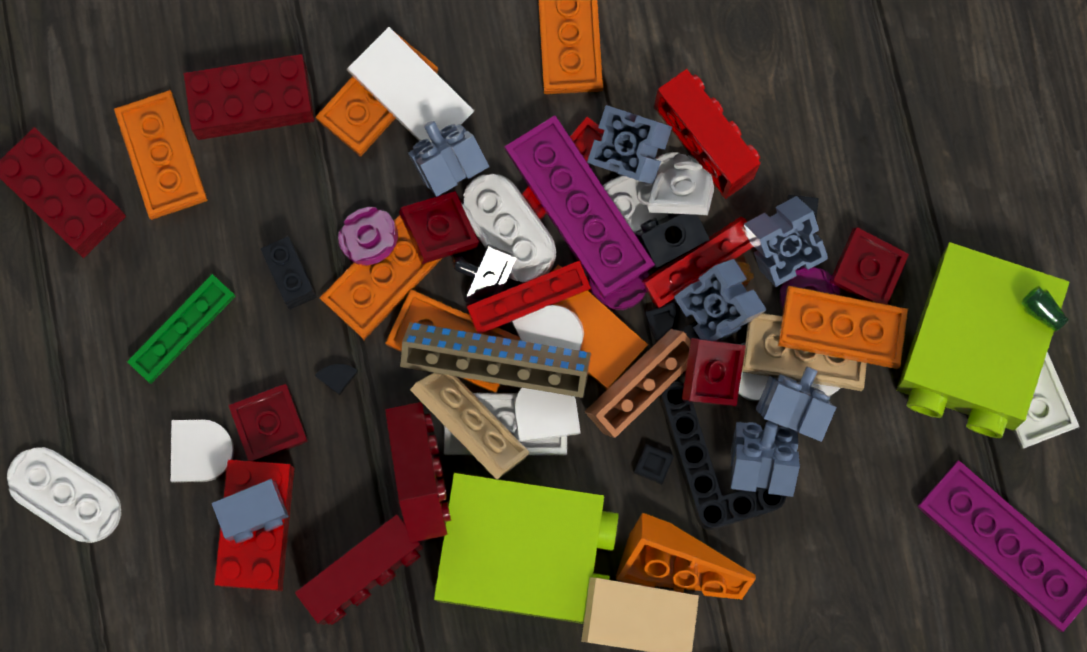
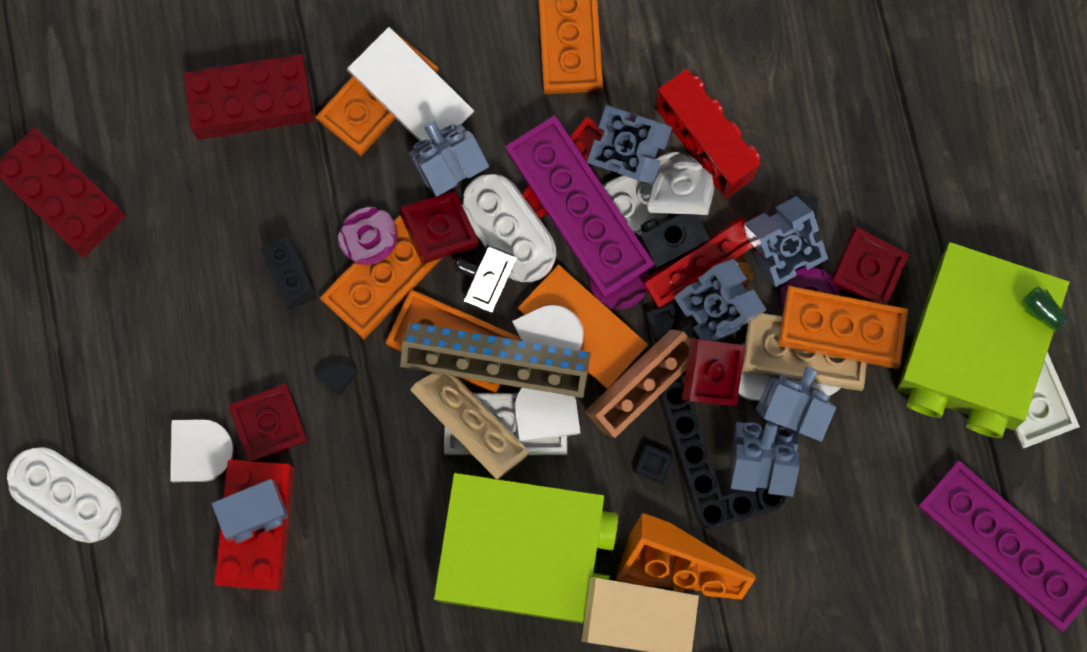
(160, 154): orange tile -> none
(181, 329): green plate -> none
(358, 571): dark red brick -> none
(418, 472): dark red brick -> none
(528, 297): red plate -> none

